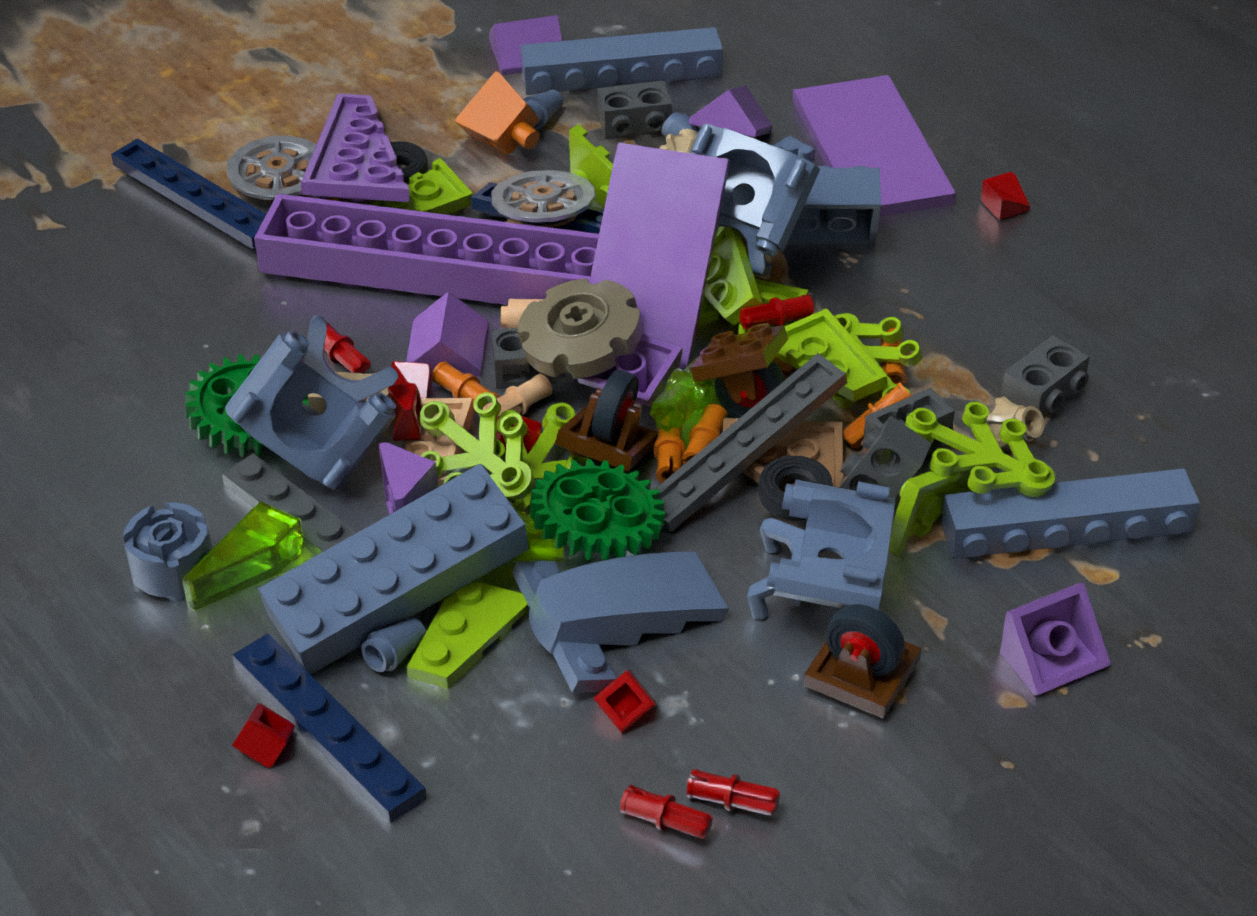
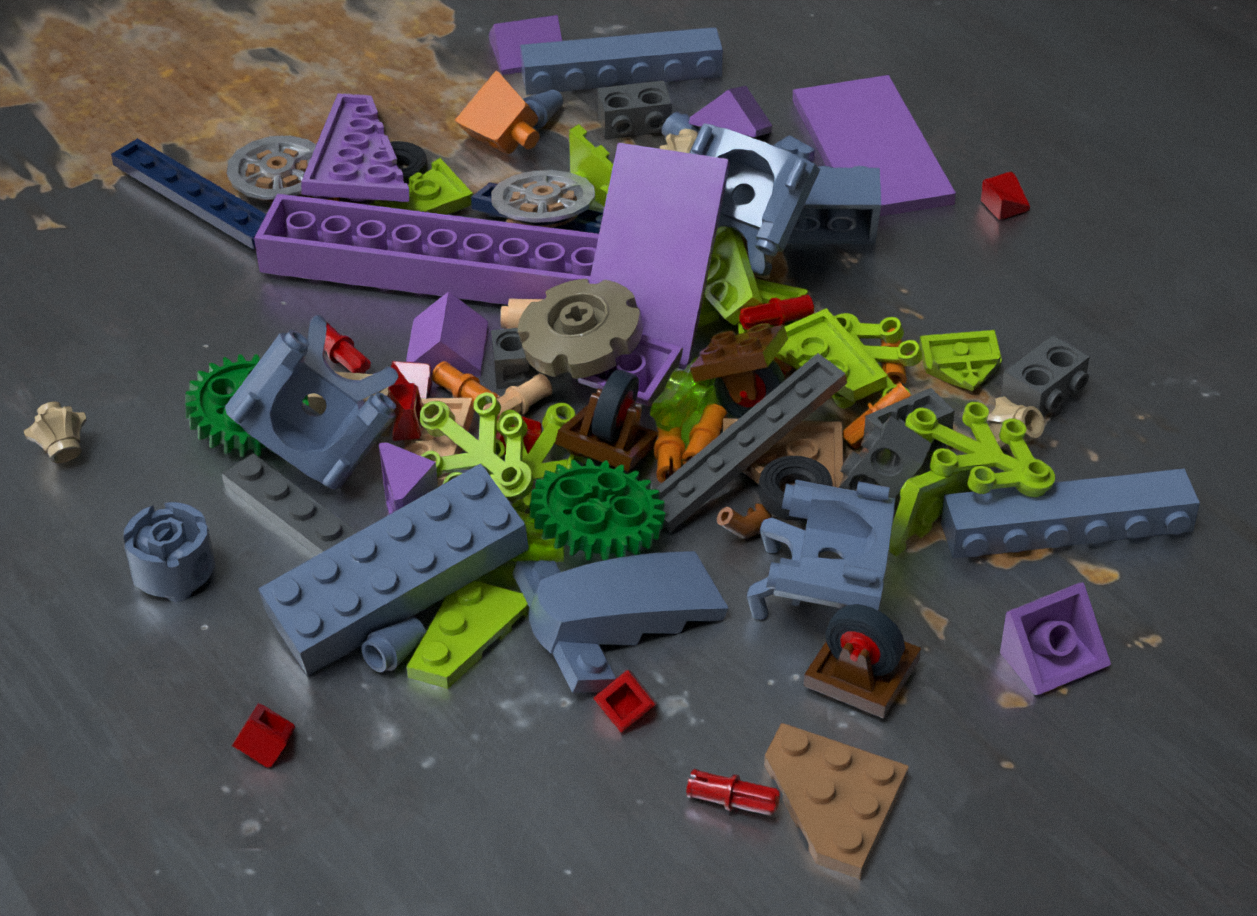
(57, 431): none -> tan rock
(247, 555): clear neon green slope -> none
(330, 728): dark blue plate -> none
(665, 812): red axle -> none
(741, 526): none -> dark orange arm
(834, 795): none -> medium nougat plate
(961, 357): none -> lime slope

